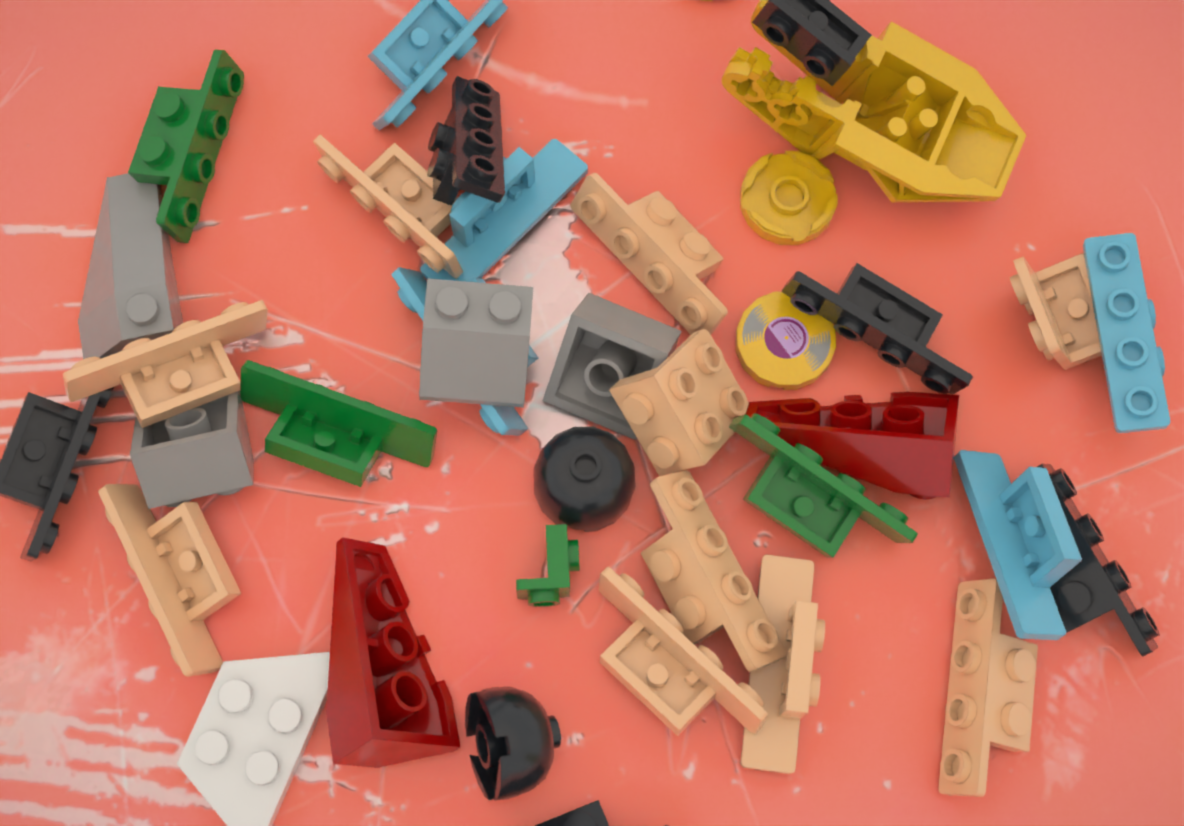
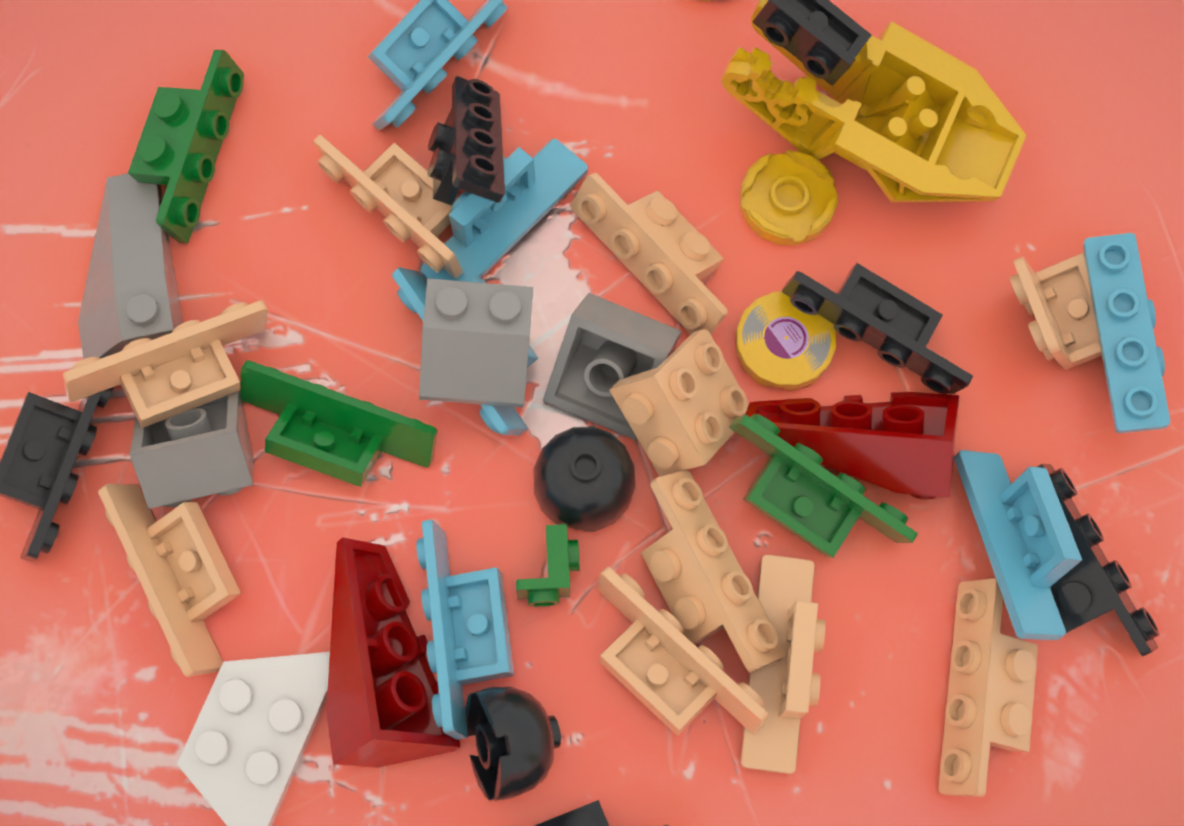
(467, 628): none -> medium azure bracket

